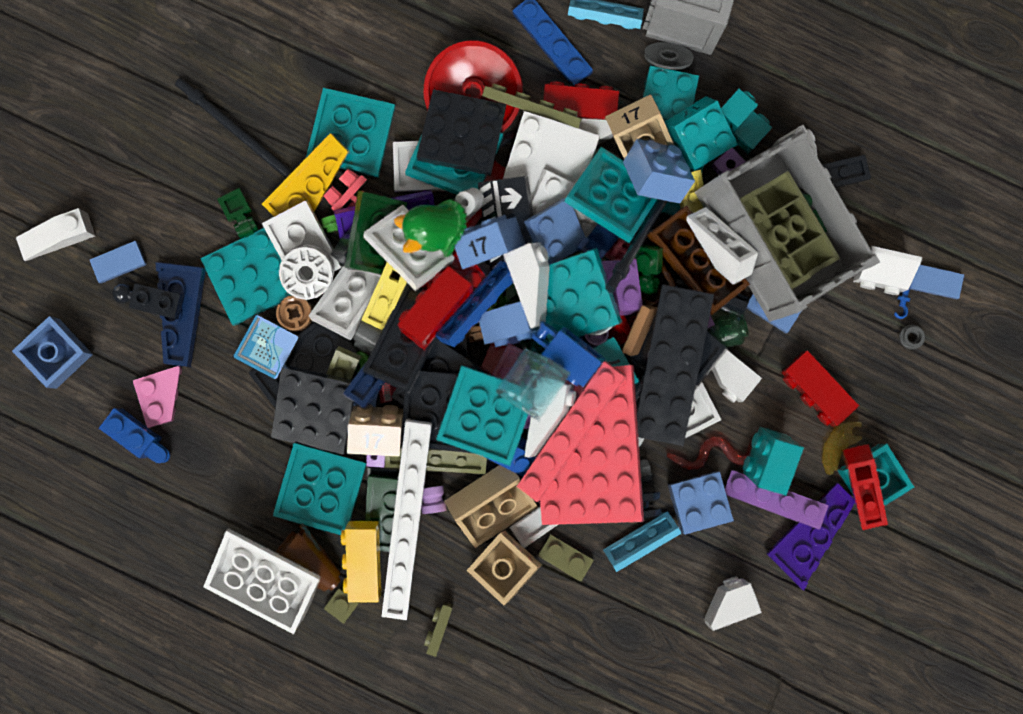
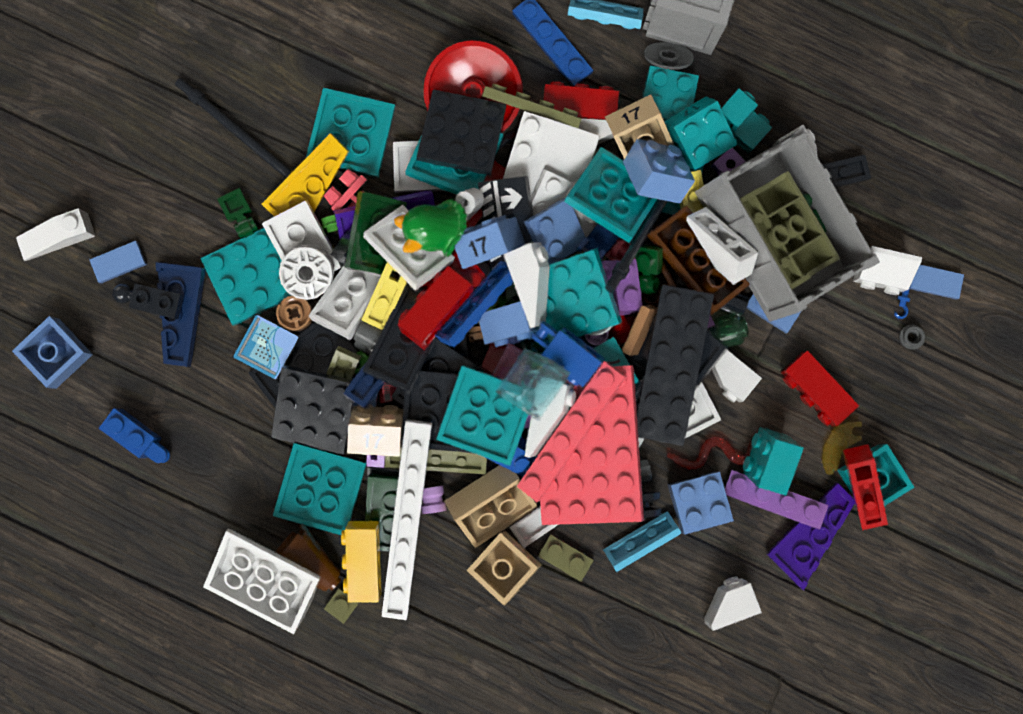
(158, 396): bright pink wing -> none
(434, 638): olive plate -> none

